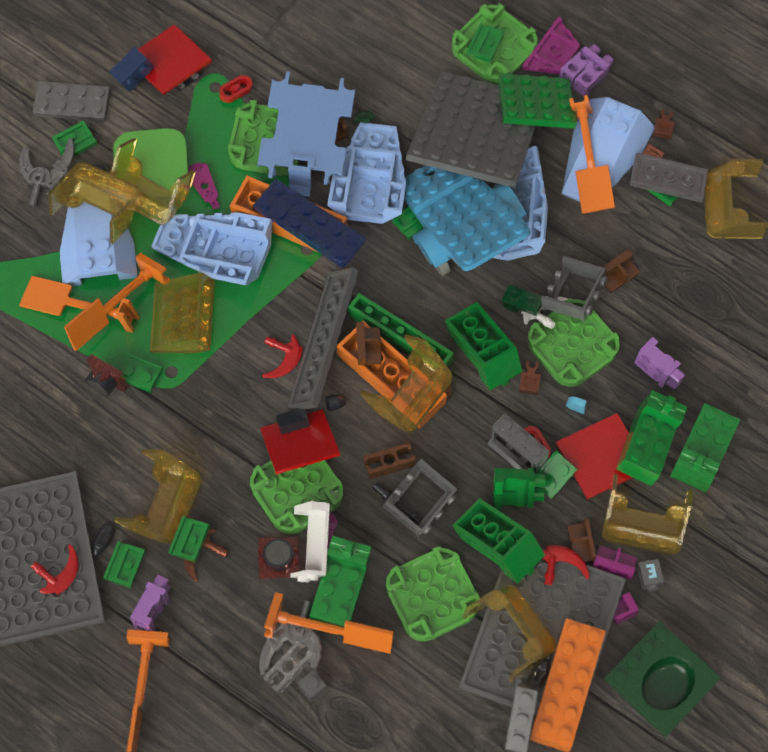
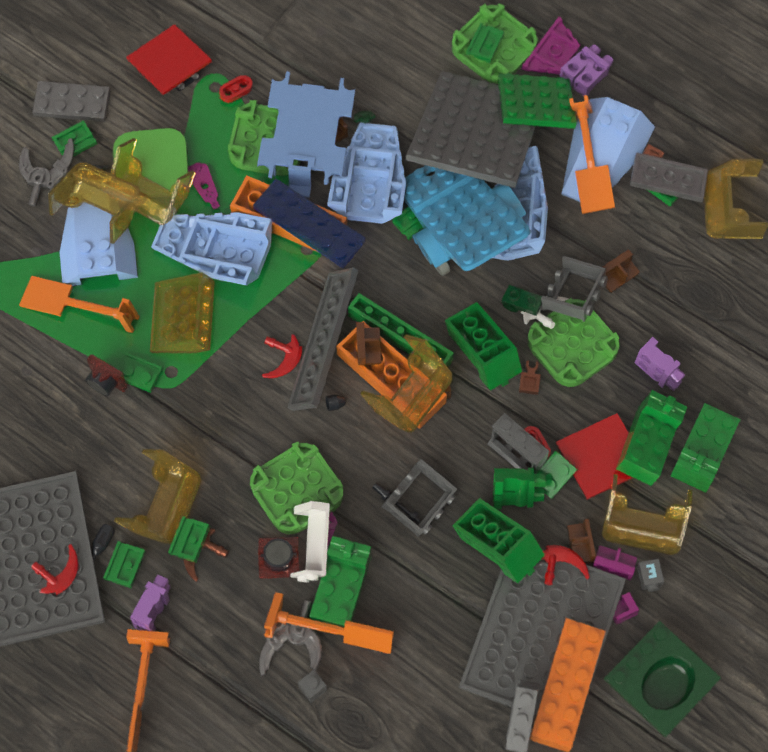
(94, 317): orange piece -> none
(131, 69): dark blue brick -> none
(280, 666): clear piece -> none
(299, 440): red piece -> none
(392, 453): reddish brown piece -> none
(431, 594): bright green tile -> none
(540, 642): clear yellow windscreen -> none
(540, 671): black piece -> none
(576, 404): medium azure tile -> none
(663, 126): copper plate -> none

